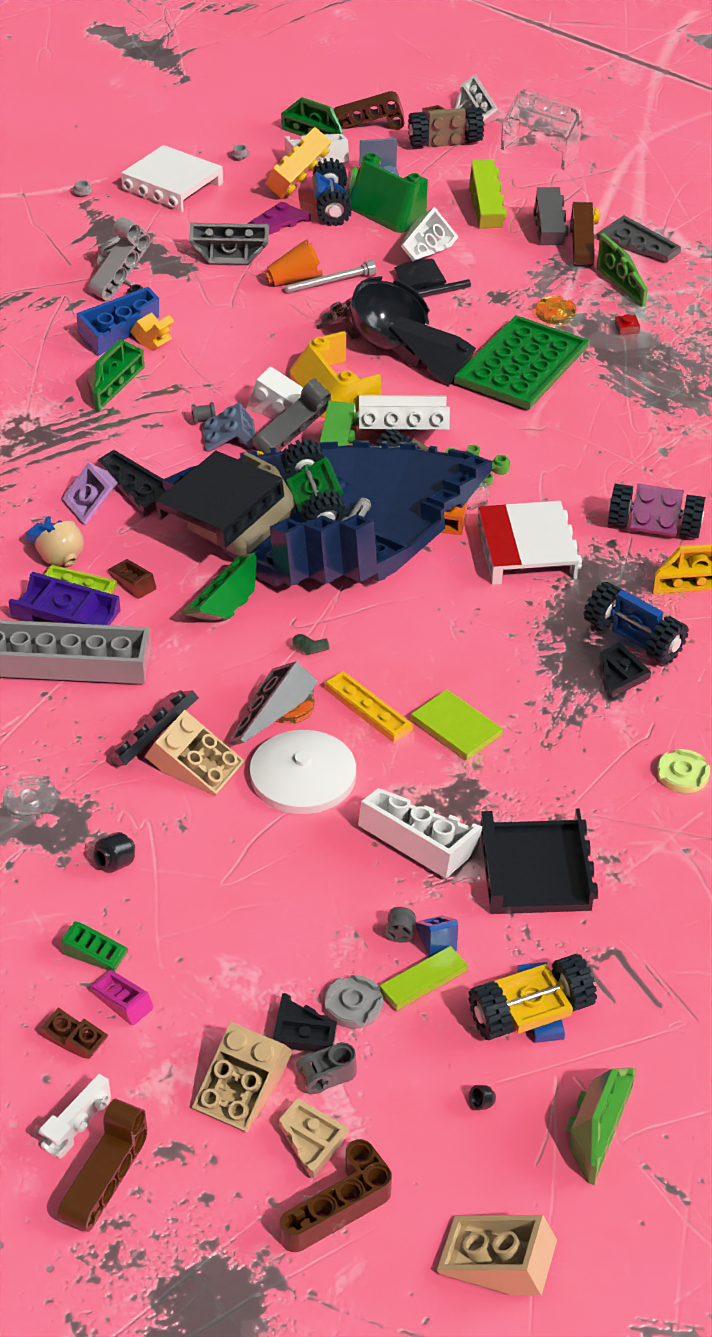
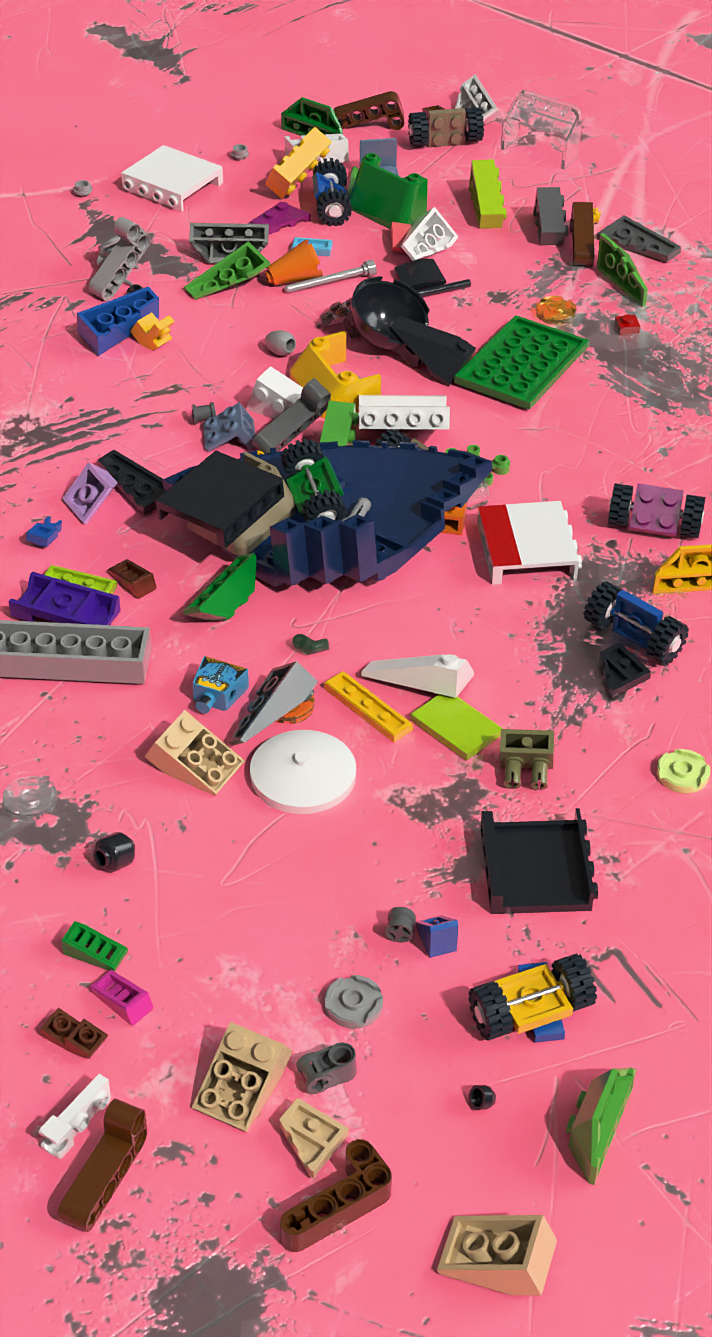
(61, 545): tan cylinder -> none
(114, 372): green wedge -> none
(152, 726): black wing -> none
(218, 684): none -> dark azure torso
(231, 270): none -> bright green wedge
(280, 342): none -> light grey animal
(303, 1027): black wing -> none
(321, 246): none -> medium azure tile
(398, 234): none -> coral slope
(419, 832): wedge -> none
(423, 978): lime tile -> none
(430, 673): none -> white wedge
(526, 750): none -> olive brick

